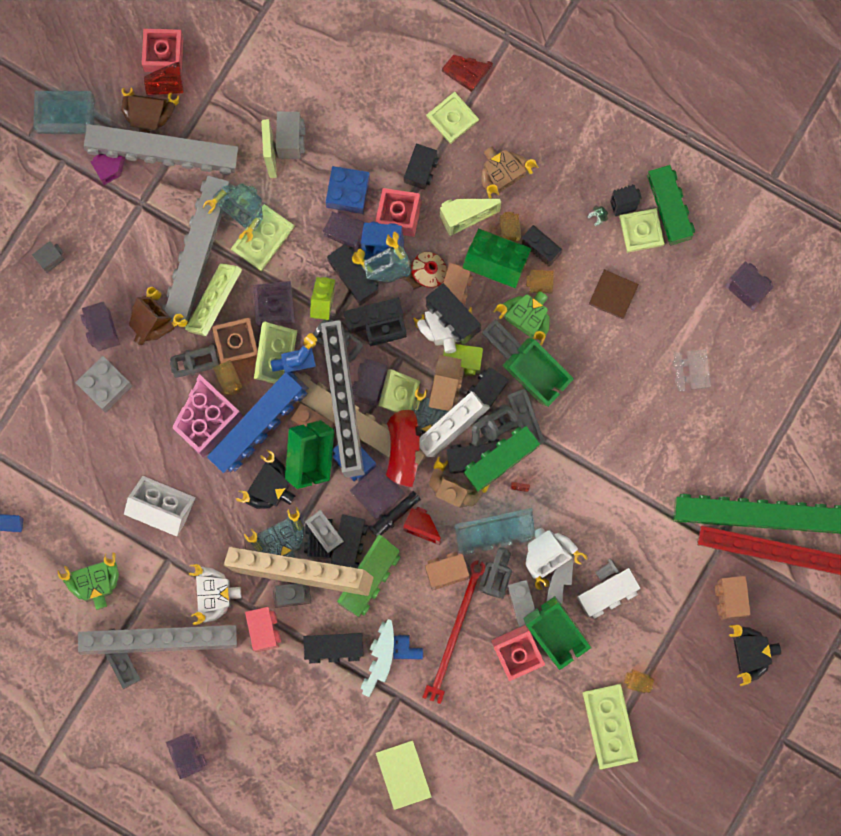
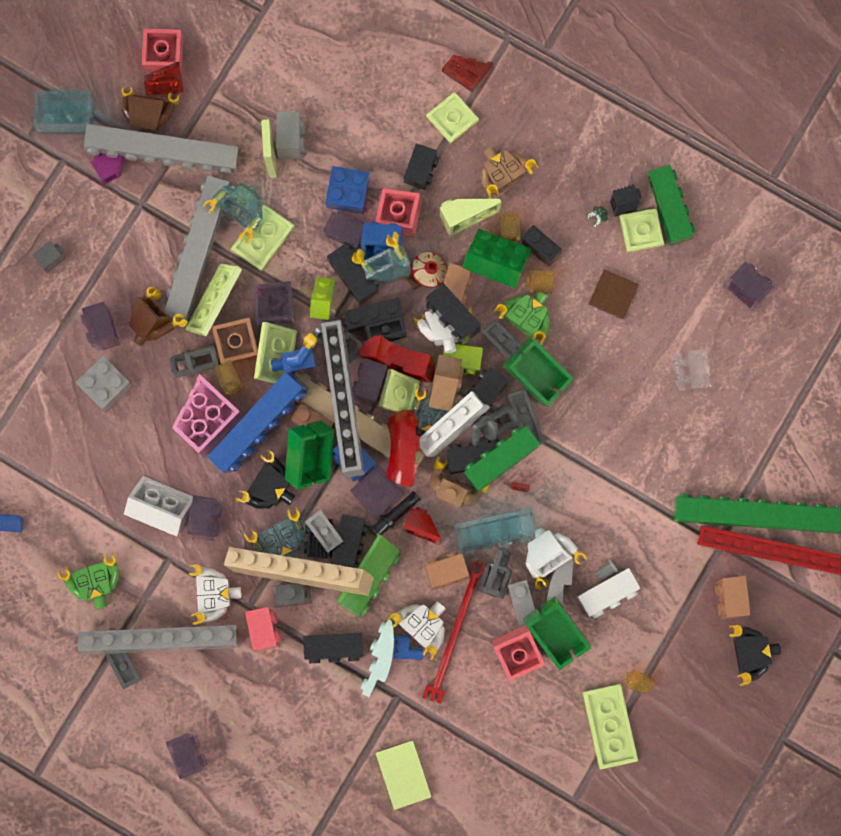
(203, 518): none -> clear purple brick
(397, 358): none -> red brick
(422, 625): none -> white torso

